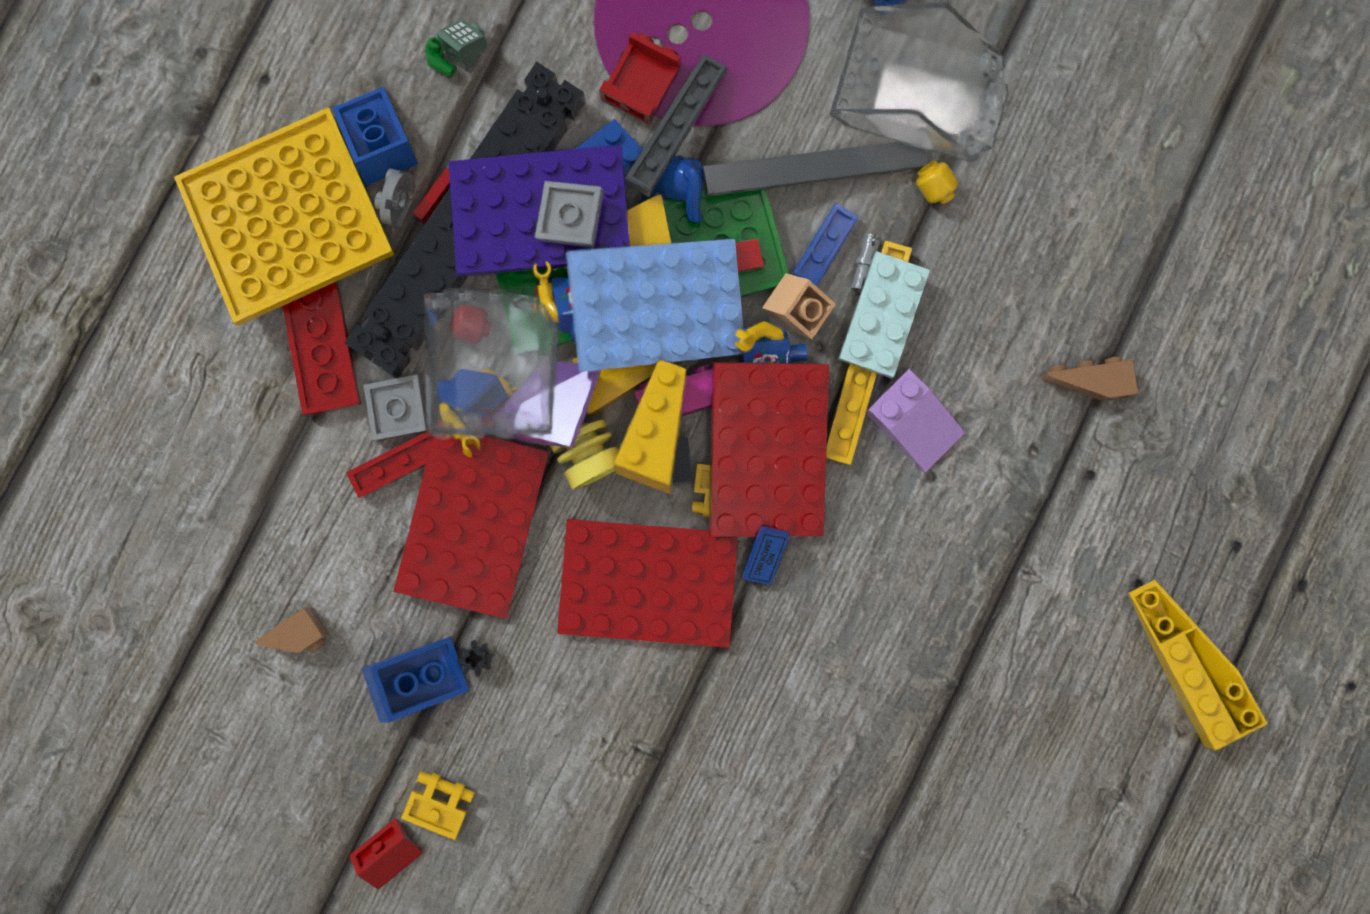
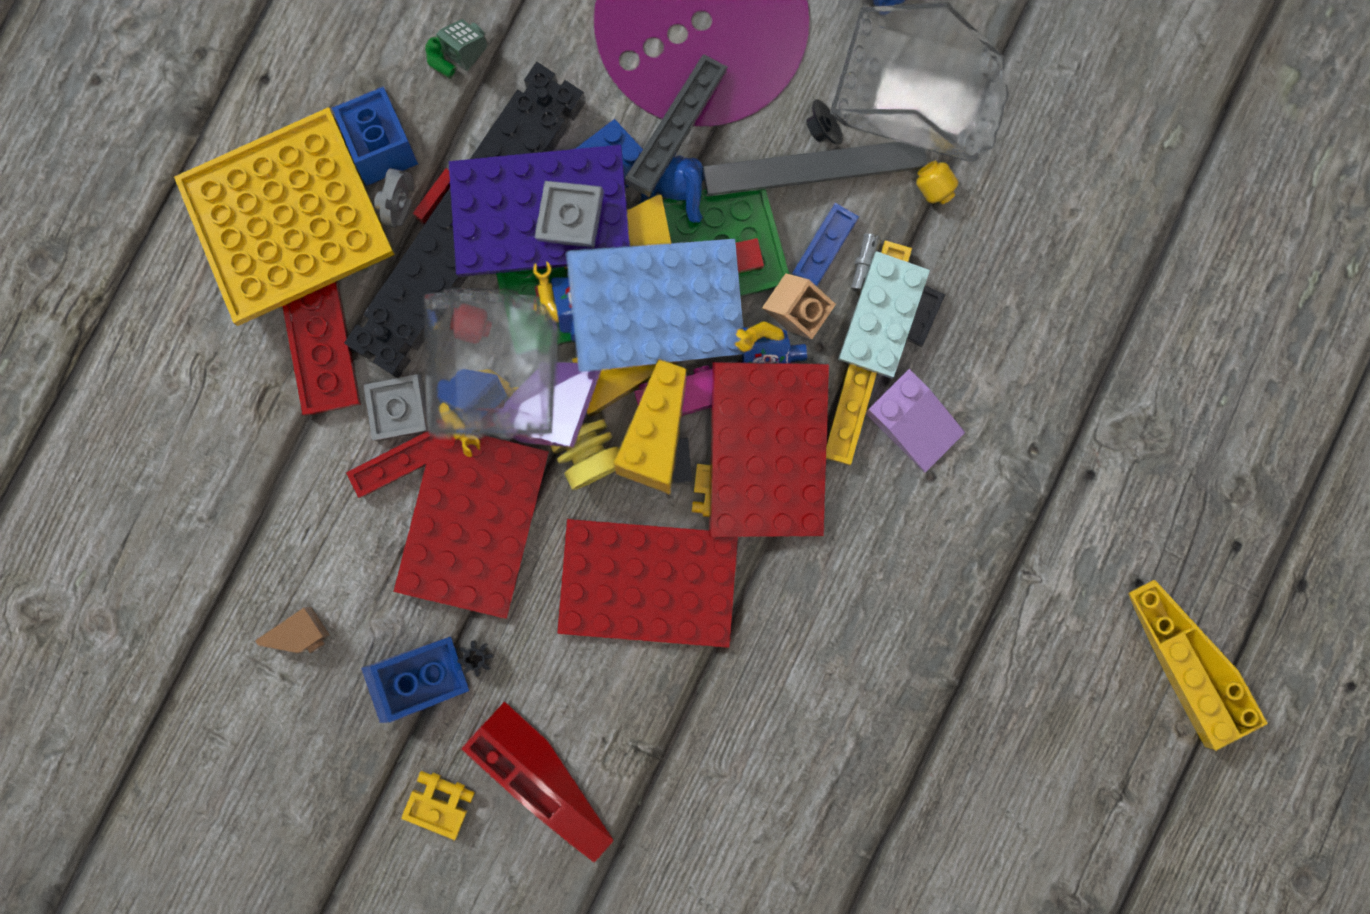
(385, 855): red panel -> none
(536, 777): none -> red wedge
(641, 77): red panel -> none
(765, 555): blue tile -> none
(823, 125): none -> black piece
(925, 315): none -> black plate
(1102, 381): medium nougat slope -> none

